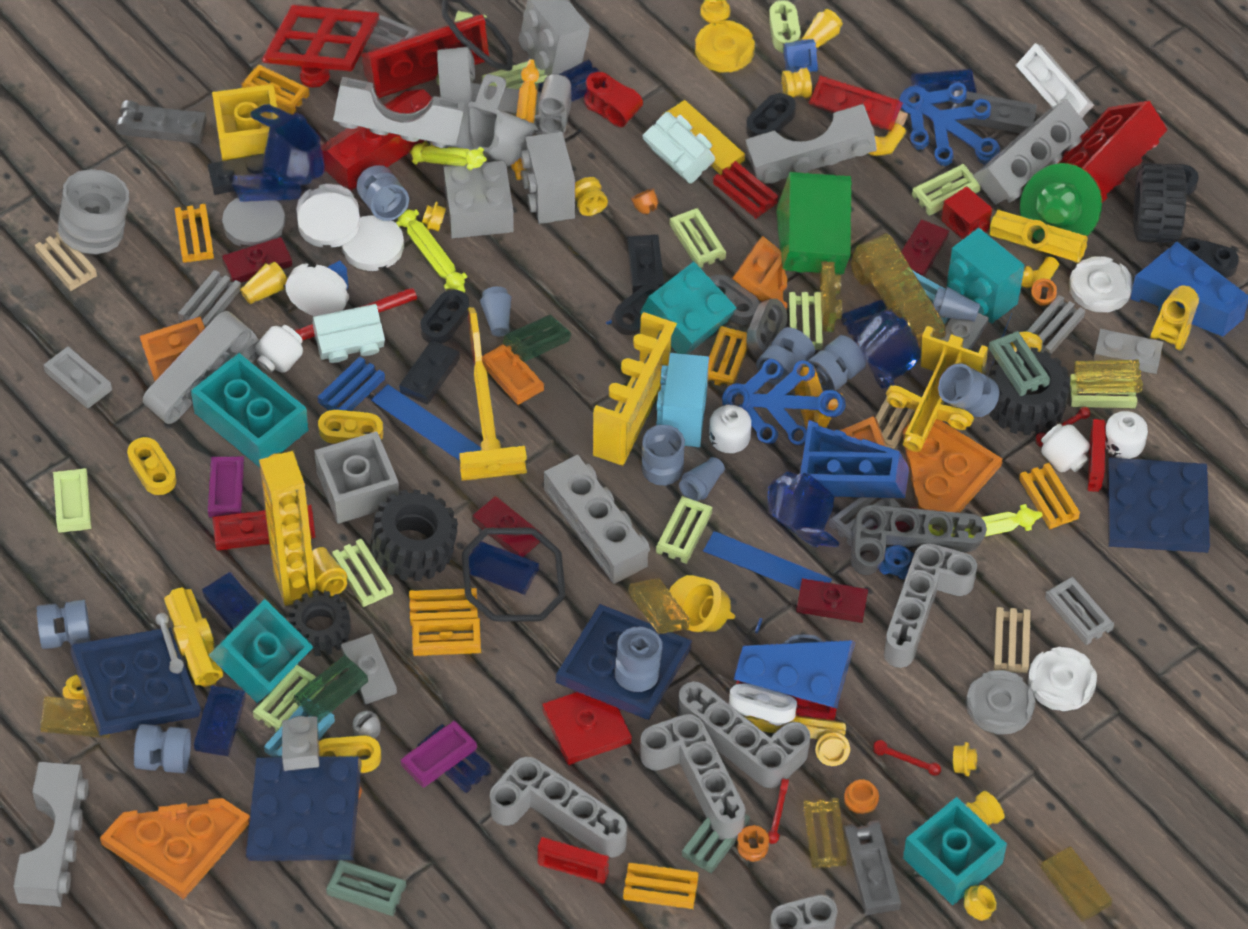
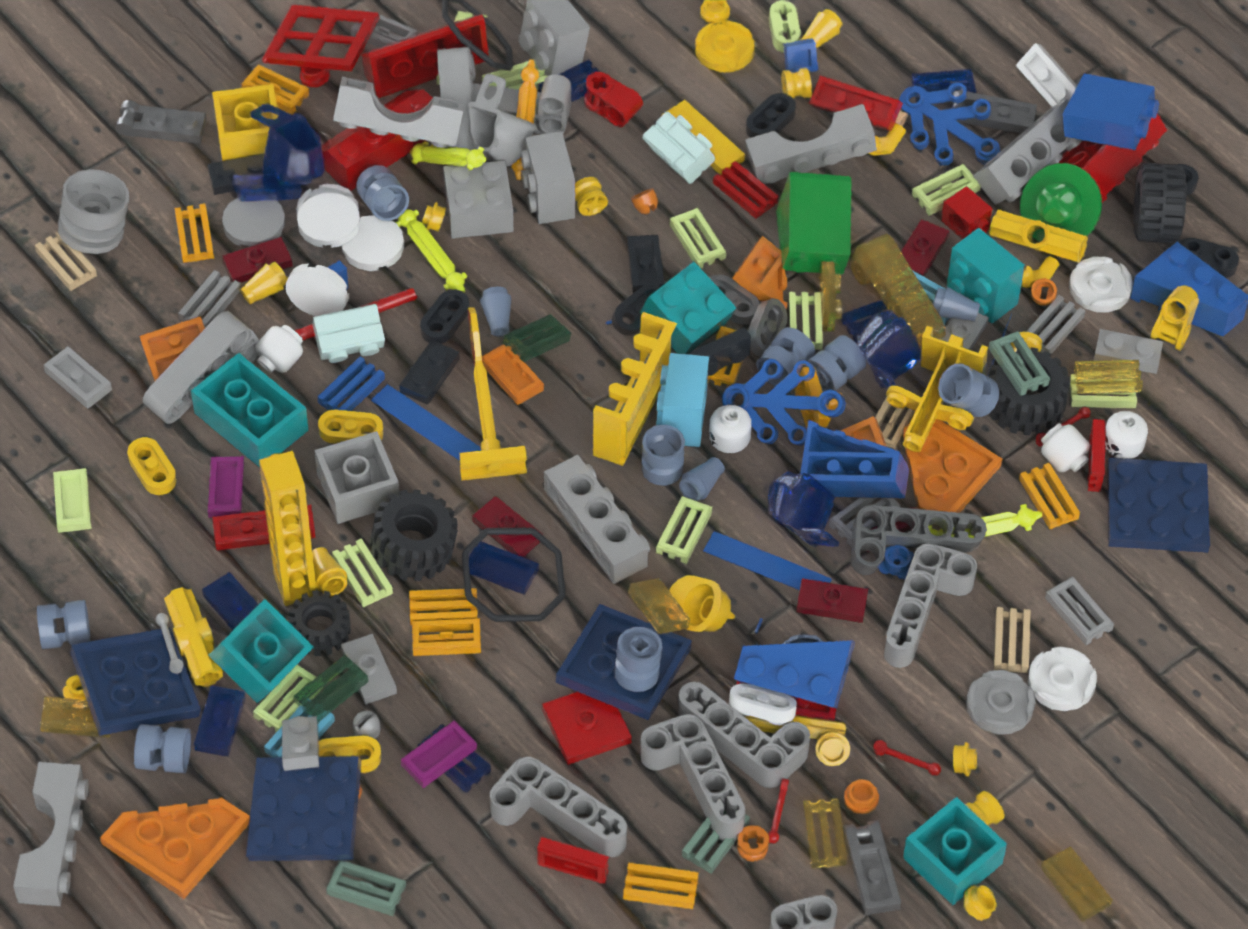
(726, 350): none -> black plate
(1110, 111): none -> blue brick

